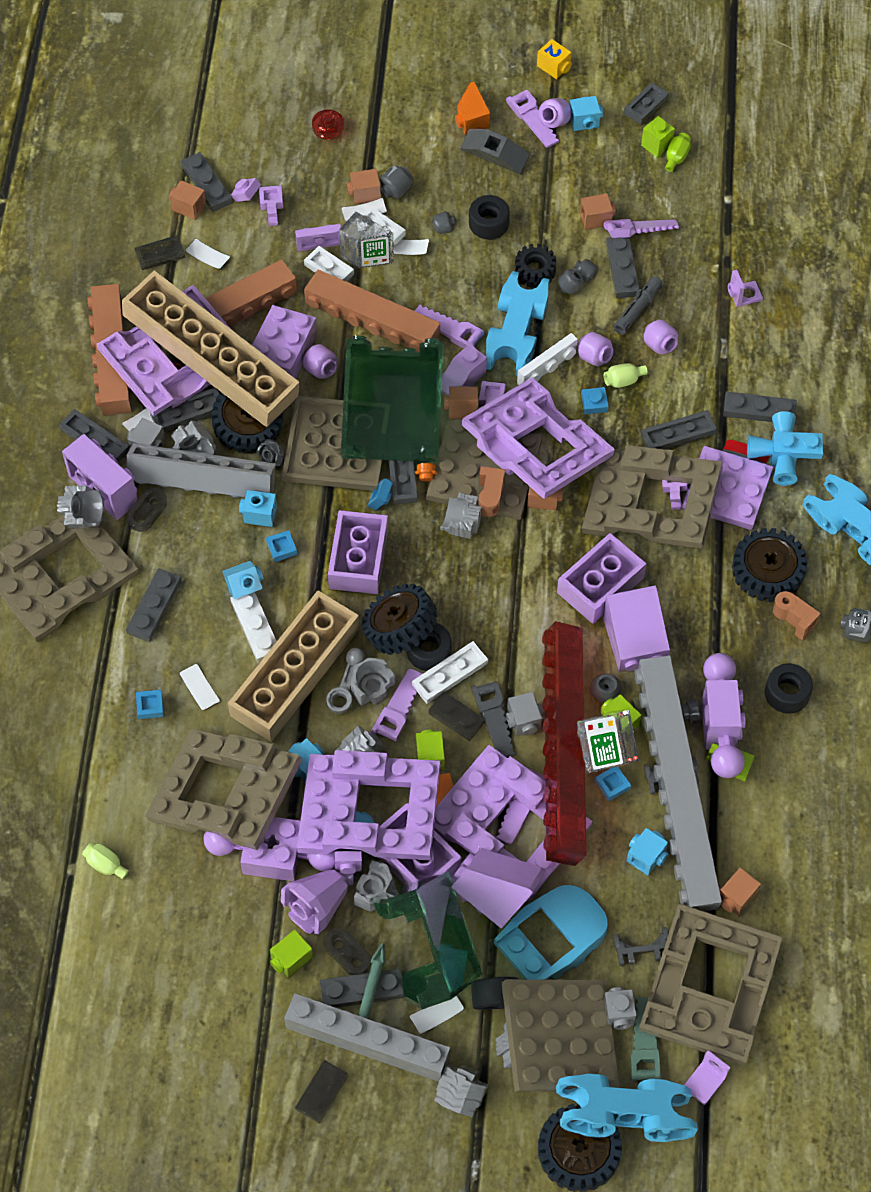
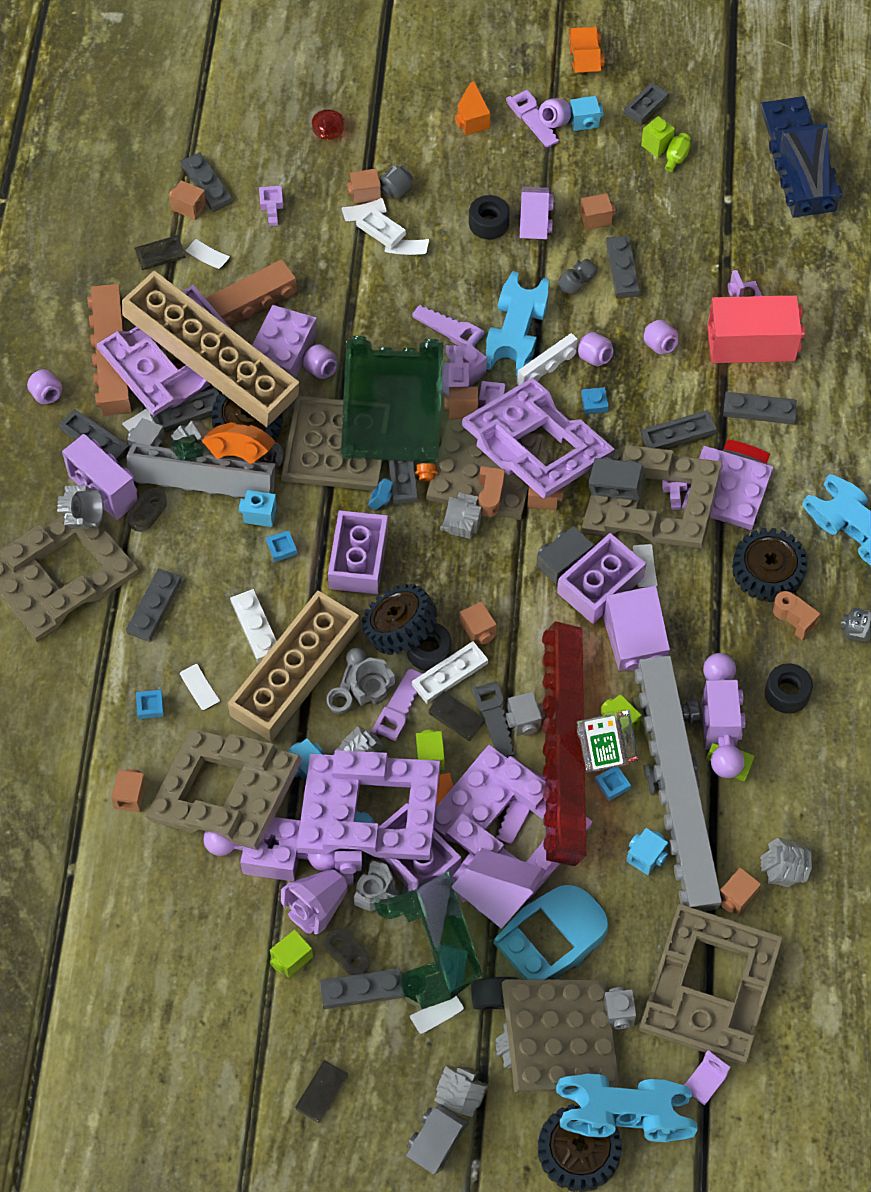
(44, 386): none -> lavender head
(104, 860): yellowish green plant -> none
(129, 790): none -> nougat brick
(186, 448): none -> clear green plate
(238, 441): none -> orange brick
(243, 579): medium azure brick -> none
(245, 189): lavender plate -> none
(319, 236): lavender plate -> none
(329, 264): white plate -> none
(366, 242): clear slope -> none
(367, 1037): light grey brick -> none
(369, 311): nougat brick -> none
(378, 961): sand green piece -> none
(436, 1139): none -> brick
(443, 222): dark grey piece -> none
(456, 371): none -> lavender plate
(478, 624): none -> nougat brick
(495, 149): dark grey slope -> none
(534, 212): none -> lavender brick
(539, 255): black tyre -> none
(554, 59): yellow brick -> none
(562, 553): none -> dark grey brick
(585, 47): none -> orange brick
(600, 693): dark grey plate -> none
(617, 478): none -> dark grey brick
(623, 375): yellowish green plant -> none
(624, 949): dark grey piece -> none
(626, 228): lavender piece -> none
(643, 298): dark grey pin -> none
(645, 552): none -> white sticker
(645, 1048): sand green piece -> none
(755, 329): none -> coral brick
(785, 447): medium azure brick -> none
(786, 862): none -> light grey hair
(801, 157): none -> dark blue wedge

